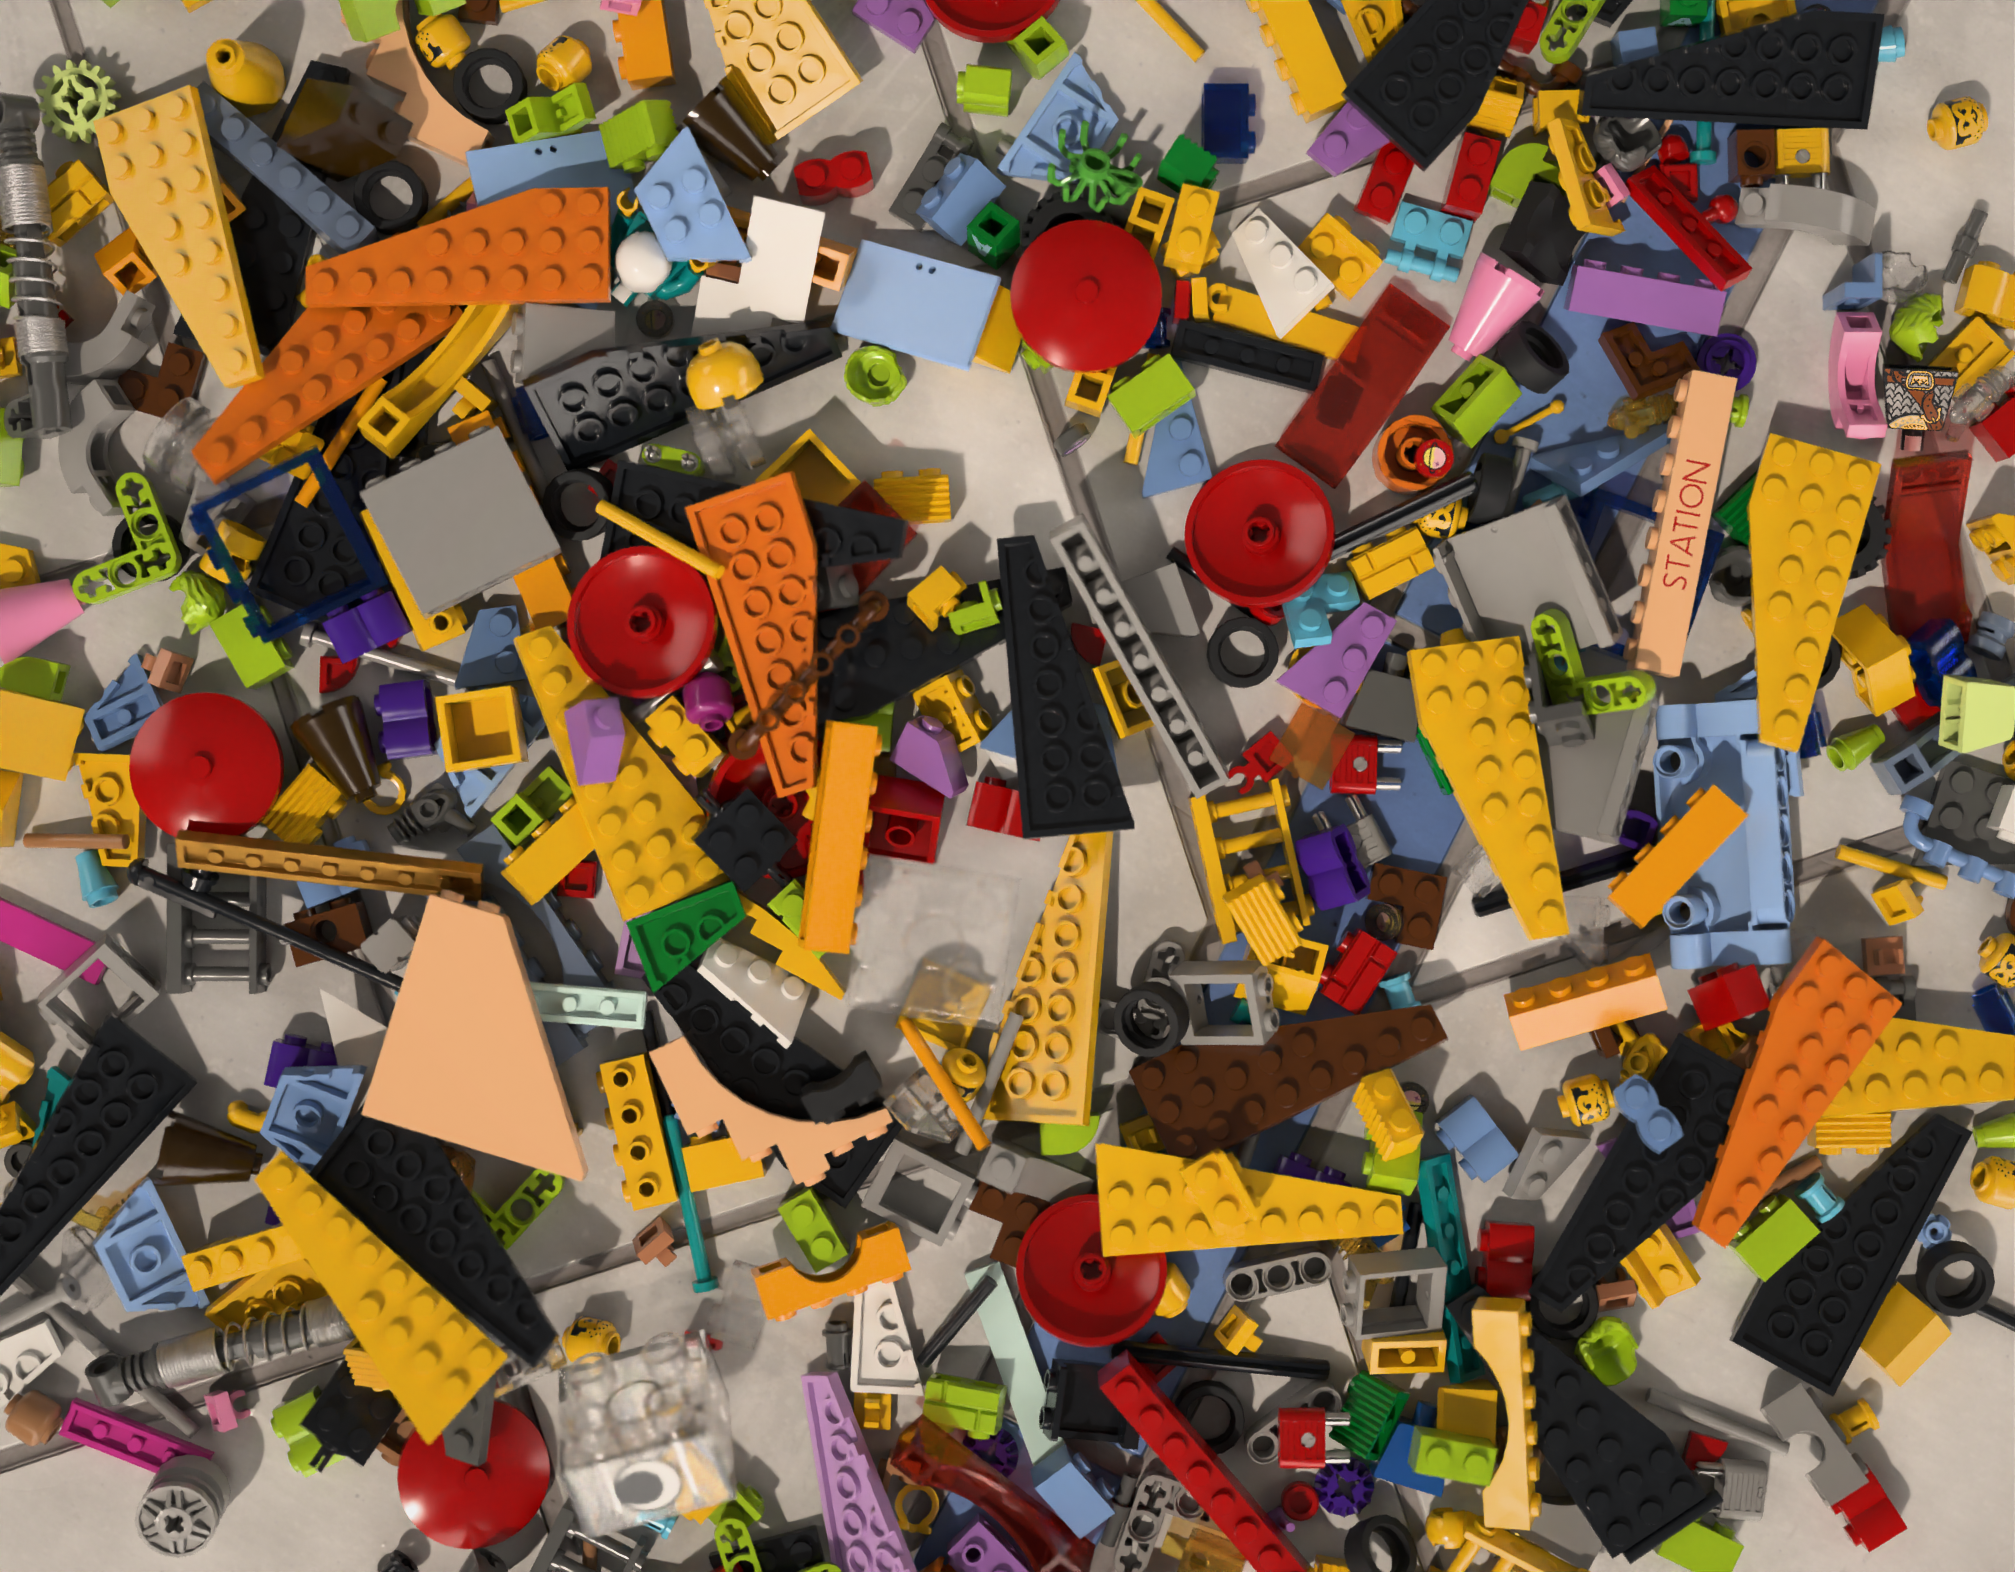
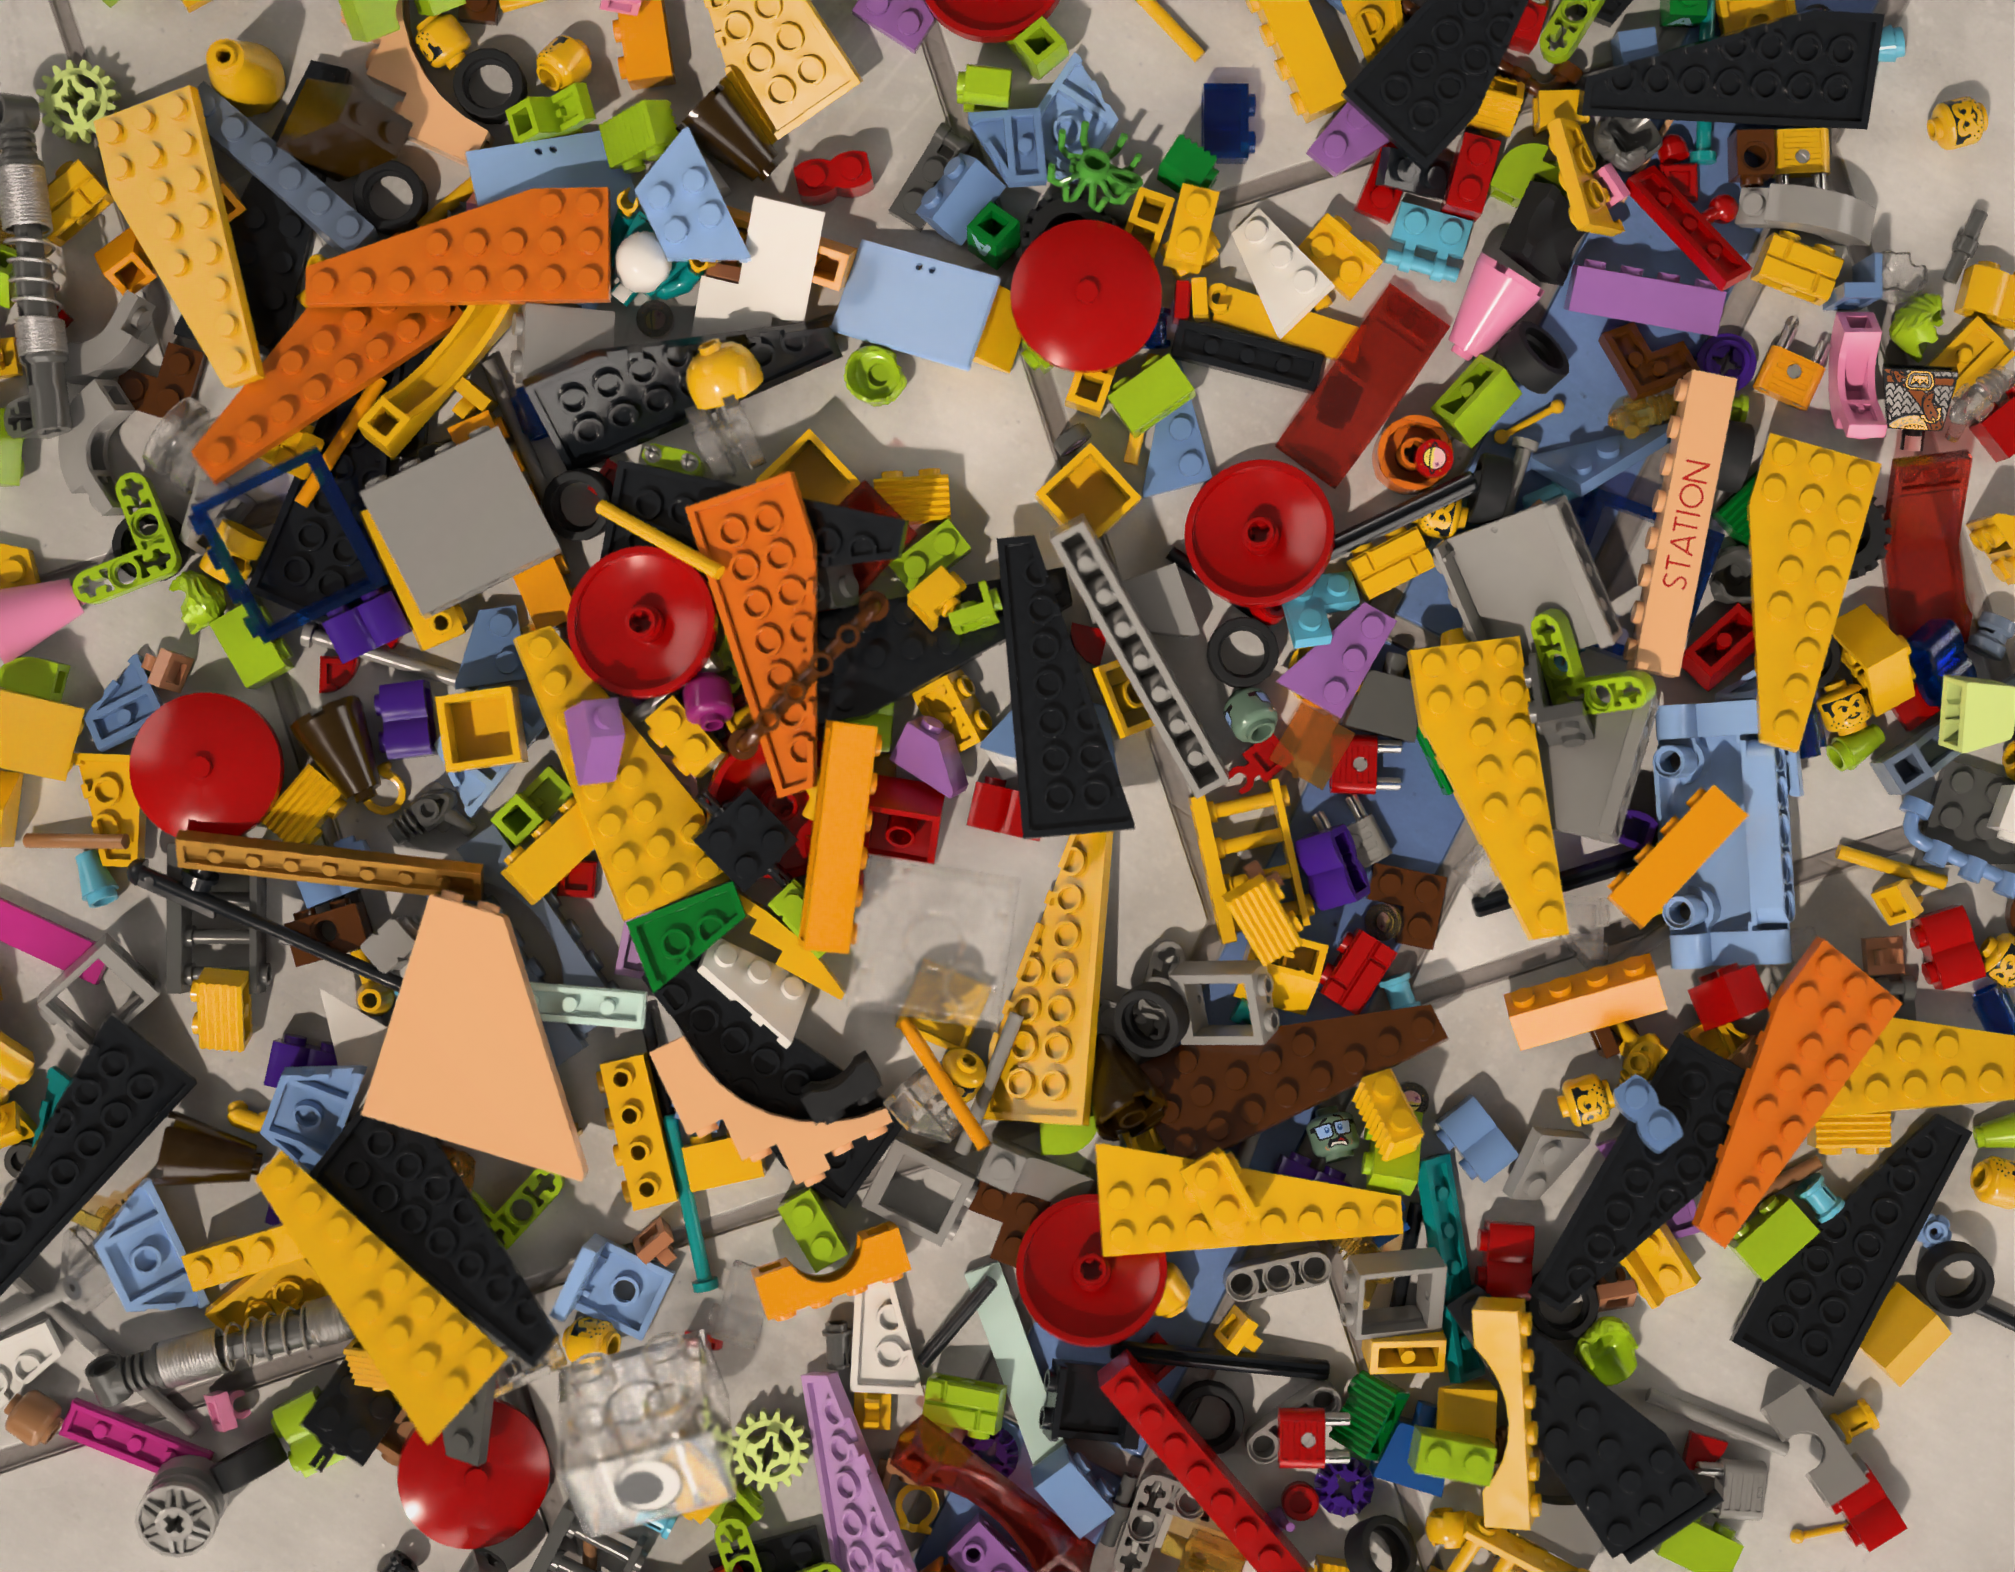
(222, 1009): none -> yellow brick
(248, 1463): none -> black tyre
(384, 995): none -> yellow bar
(593, 1283): none -> light blue bracket
(783, 1452): none -> yellowish green gear
(939, 547): none -> lime brick
(1013, 144): none -> medium blue wing
(1091, 488): none -> yellow piece
(1122, 1093): none -> dark brown cone
(1250, 715): none -> sand green head
(1333, 1135): none -> sand green head
(1401, 174): none -> black plate
(1720, 648): none -> red brick
(1736, 456): none -> black tyre
(1789, 375): none -> light orange piece
(1797, 267): none -> yellow brick
(1797, 1536): none -> yellow hinge
(1844, 707): none -> yellow head
(1947, 947): none -> red brick

